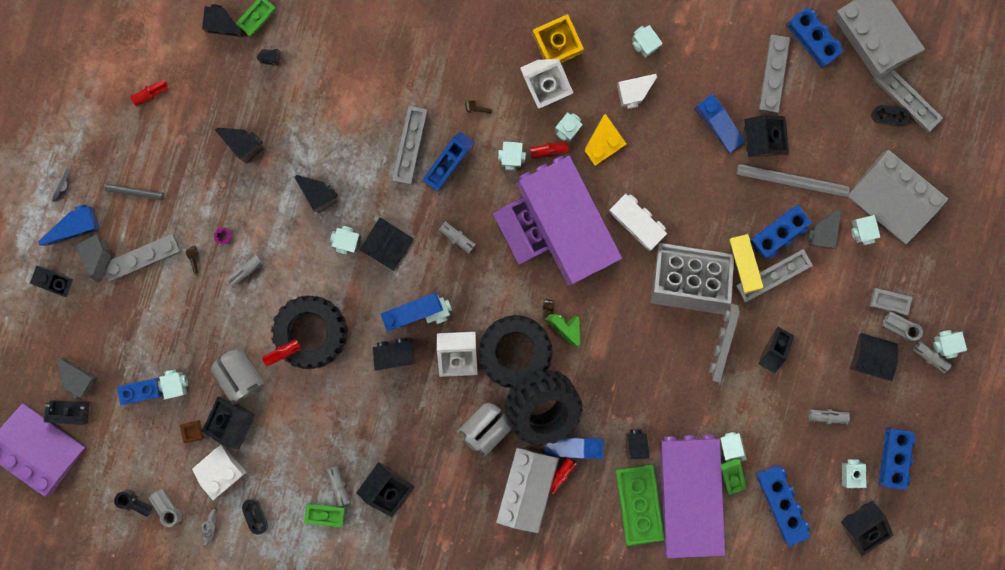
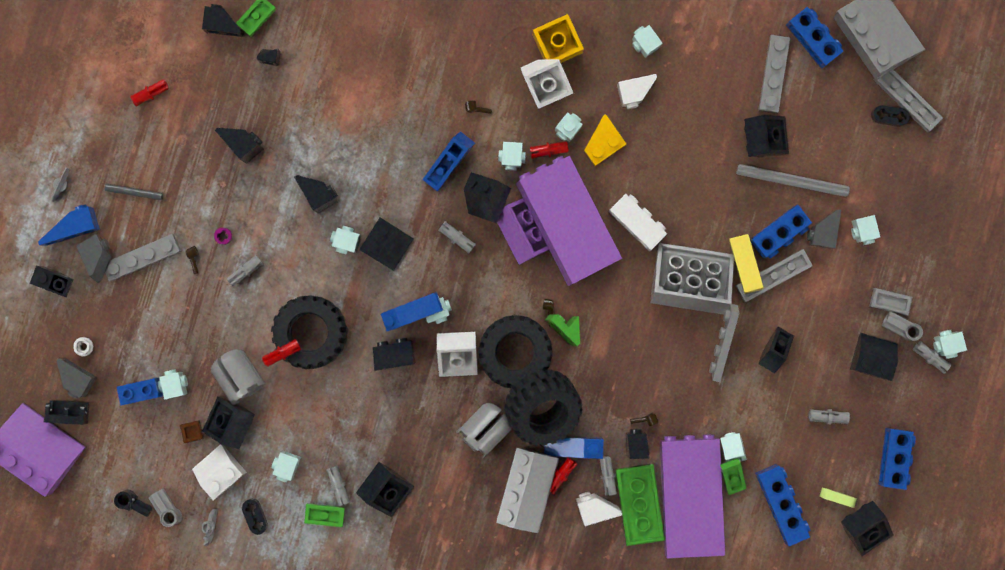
(77, 346): none -> white plate
(285, 466): none -> light aqua brick
(409, 145): light grey plate -> none
(485, 197): none -> black slope
(596, 509): none -> white slope
(608, 476): none -> light grey axle
(650, 418): none -> dark brown hand
(719, 123): blue slope -> none
(838, 497): none -> yellowish green beam
(854, 474): light aqua brick -> none
(897, 196): light grey slope -> none

